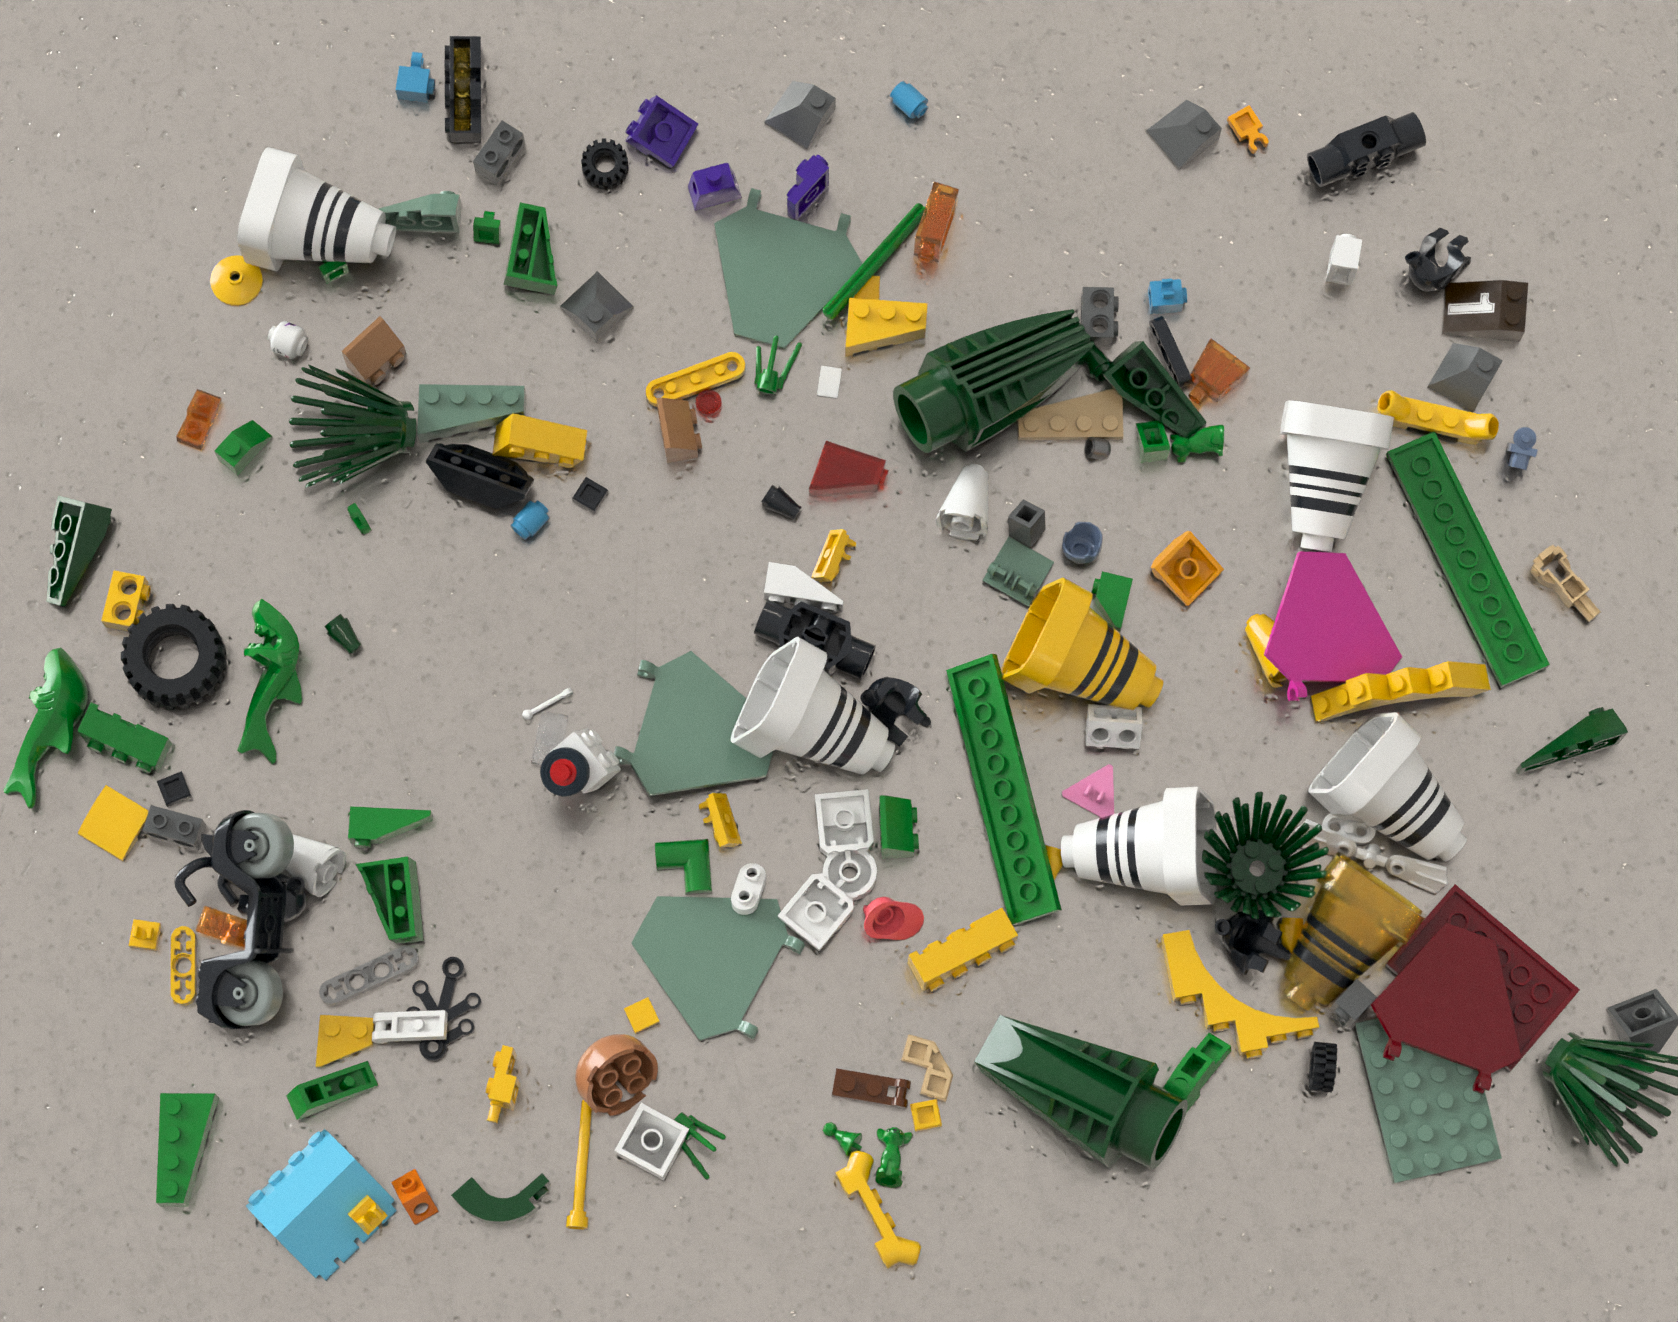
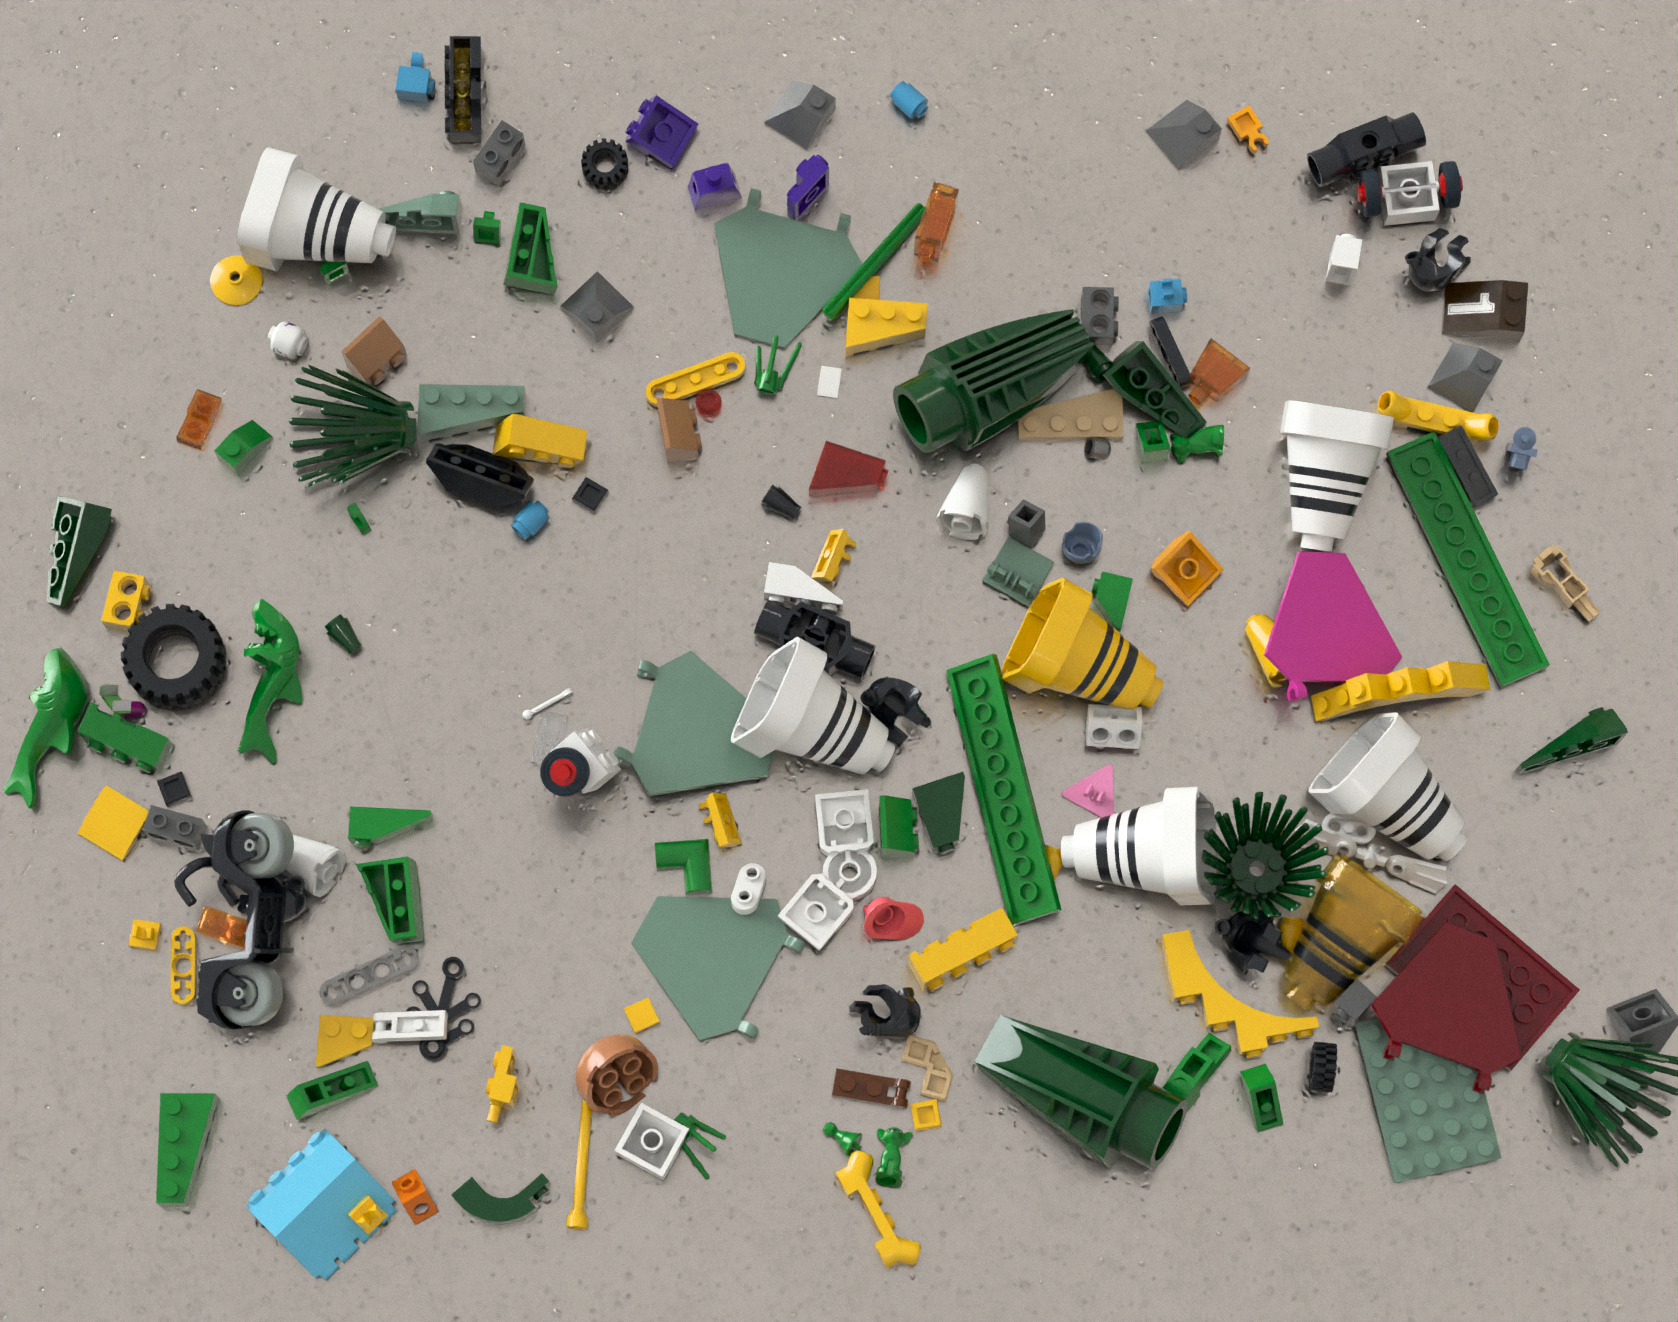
(126, 707): none -> piece
(904, 1013): none -> black piece
(940, 811): none -> dark green slope
(1262, 1097): none -> green slope
(1409, 191): none -> brick
(1467, 465): none -> black plate

